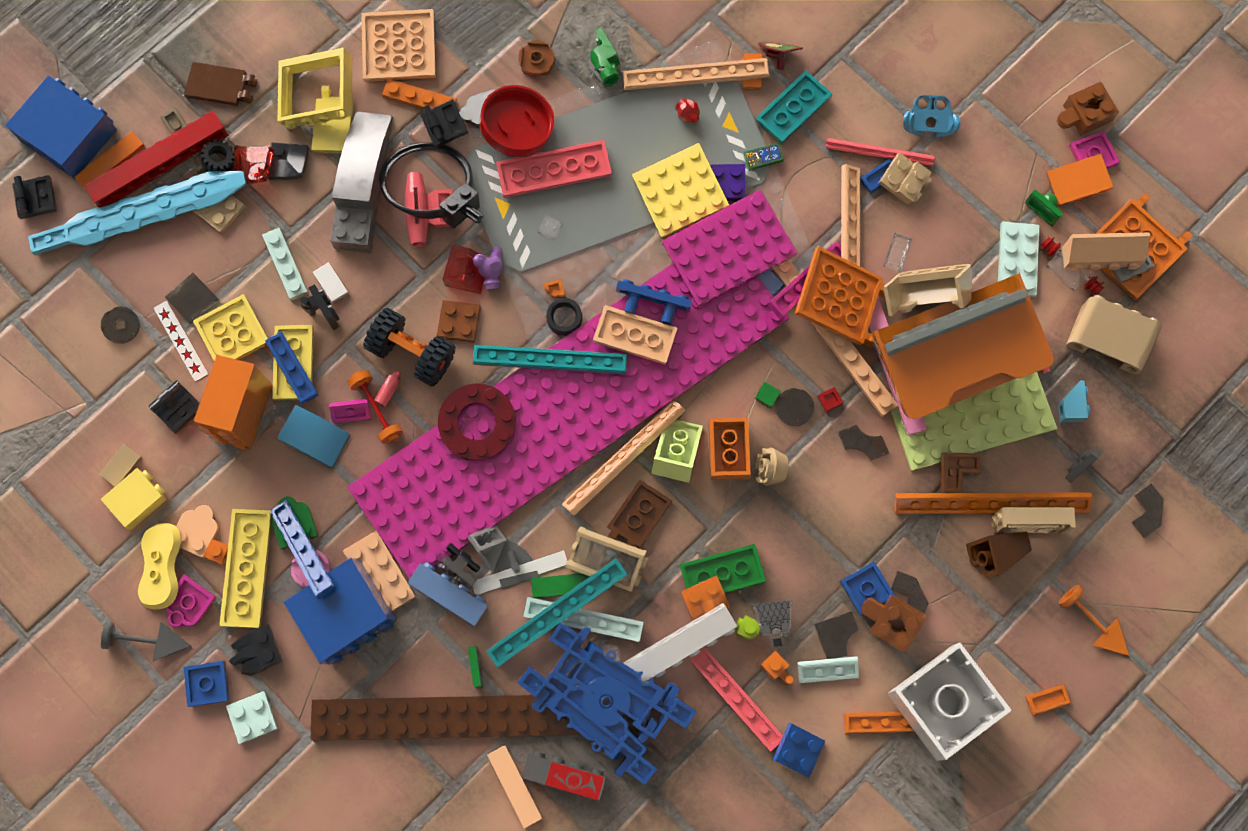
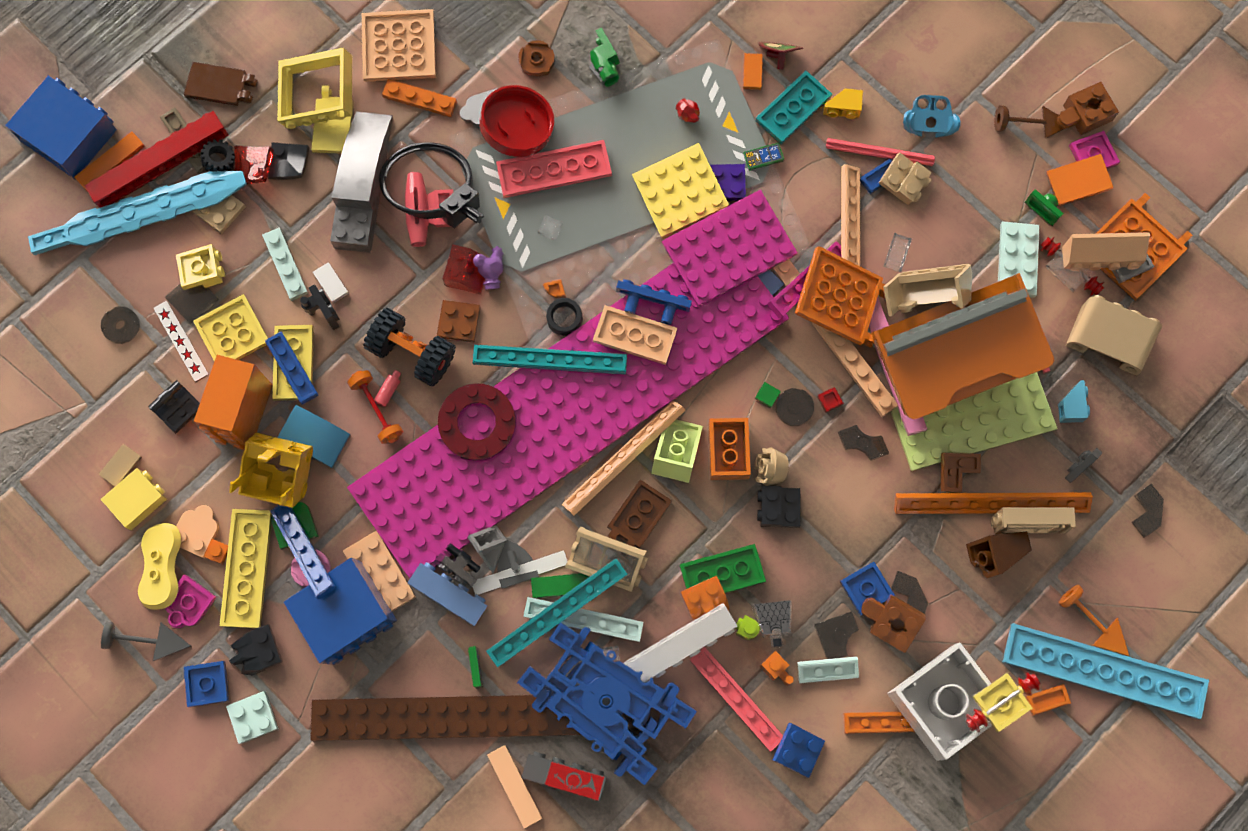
(34, 196): black plate -> none
(200, 267): none -> light yellow plate
(264, 480): none -> yellow piece
(350, 411): dark pink plate -> none
(443, 123): black plate -> none
(696, 74): light nougat tile -> none
(779, 507): none -> black plate
(845, 104): none -> yellow slope
(1002, 702): none -> light yellow plate
(1049, 120): none -> reddish brown piece
(1106, 671): none -> medium azure plate

